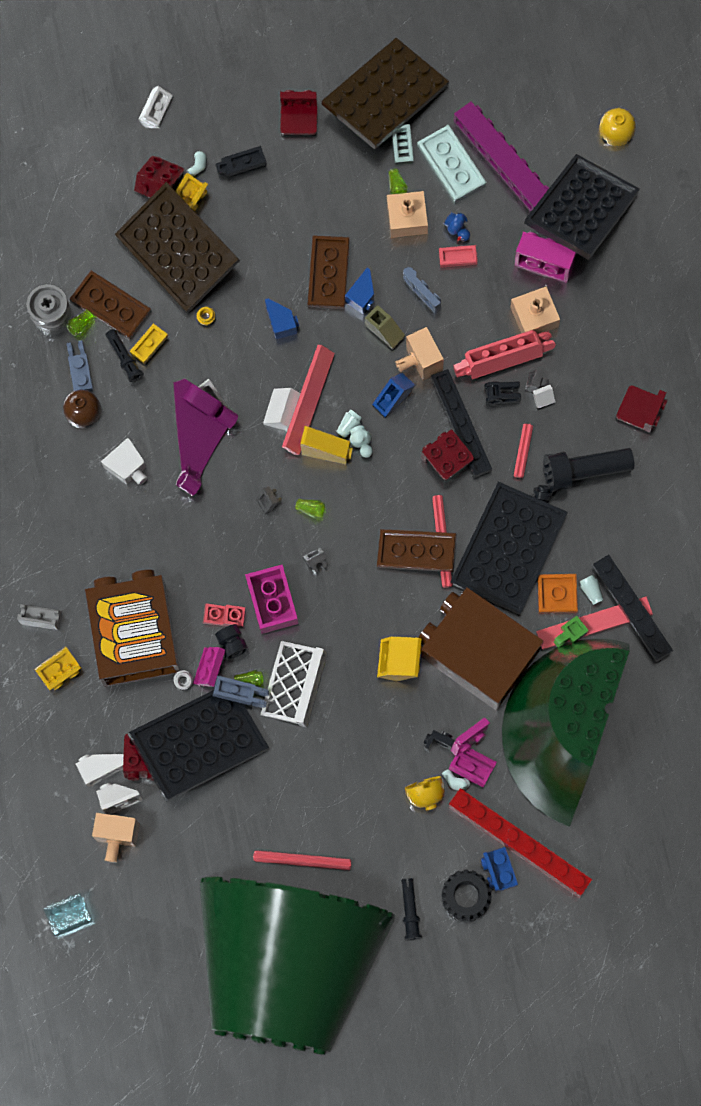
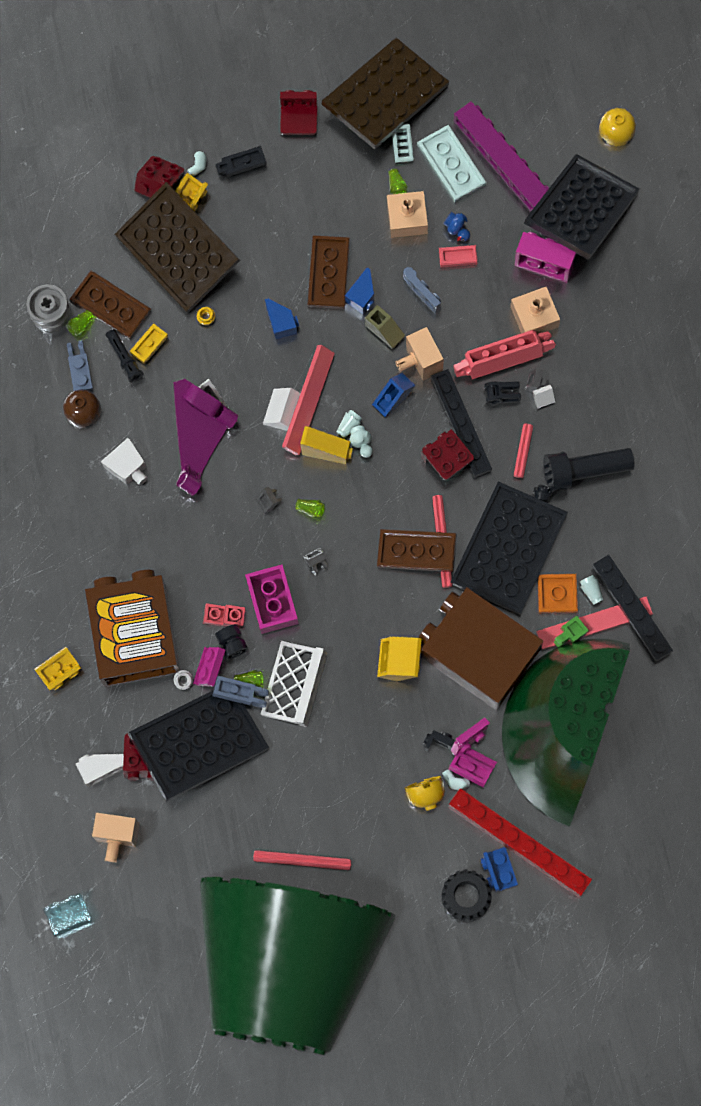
(39, 617): light grey hinge -> none
(117, 797): white slope -> none
(156, 106): white slope -> none
(411, 919): black pin -> none
(641, 408): dark red bracket -> none

